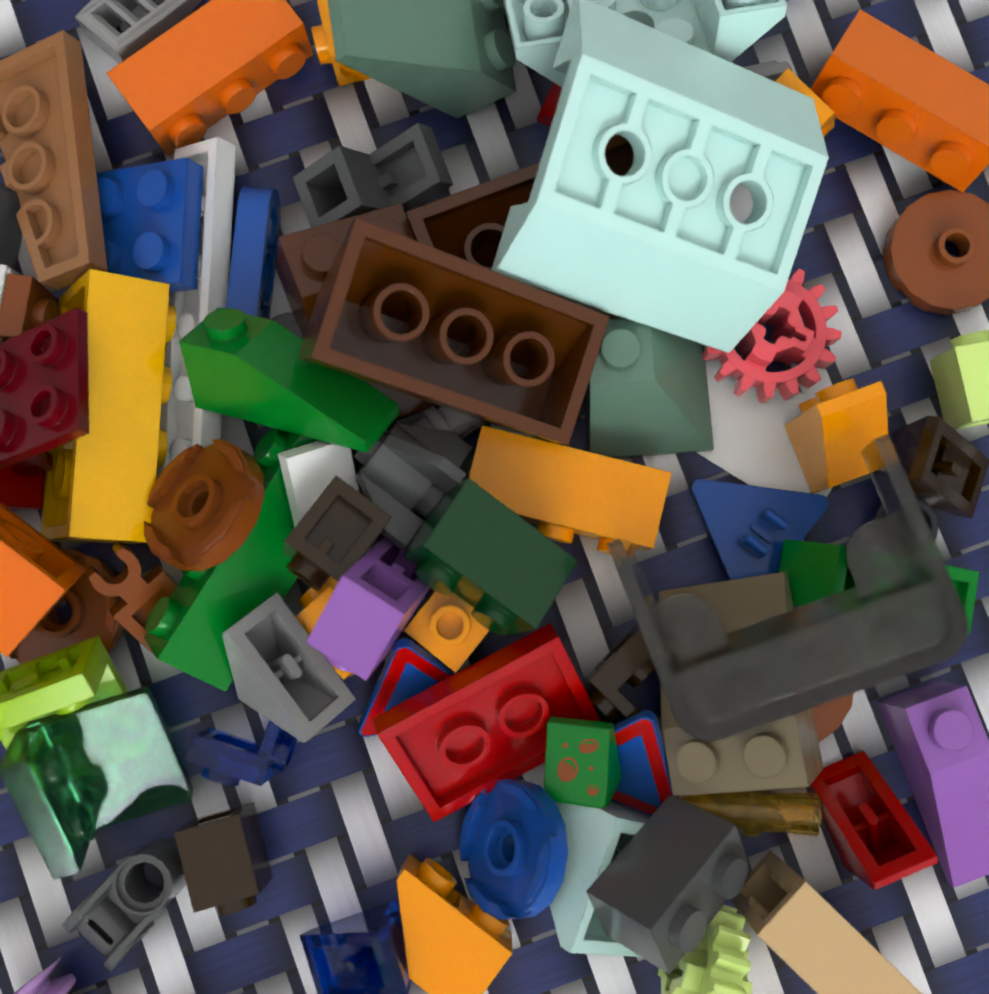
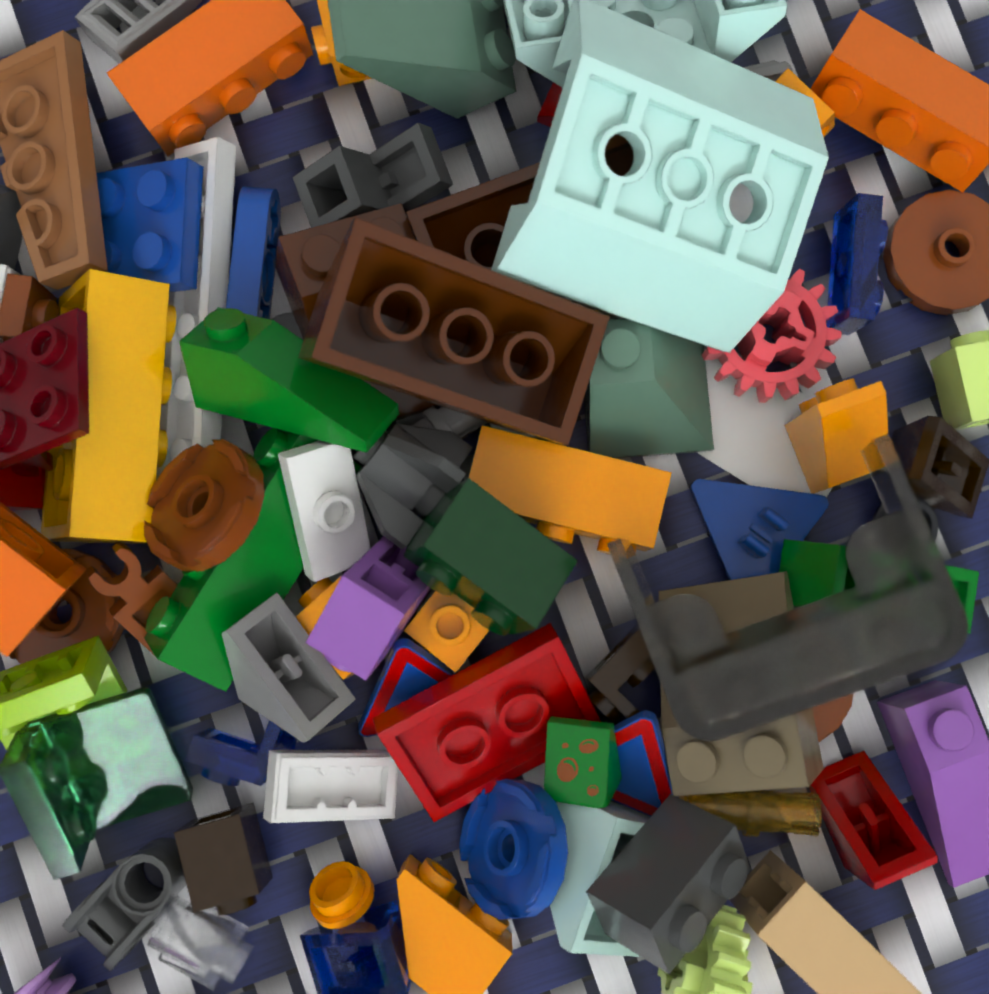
(201, 943): none -> clear brick
(330, 785): none -> white plate
(333, 535): dark brown bracket -> none
(340, 895): none -> light orange plate
(855, 253): none -> clear blue plate

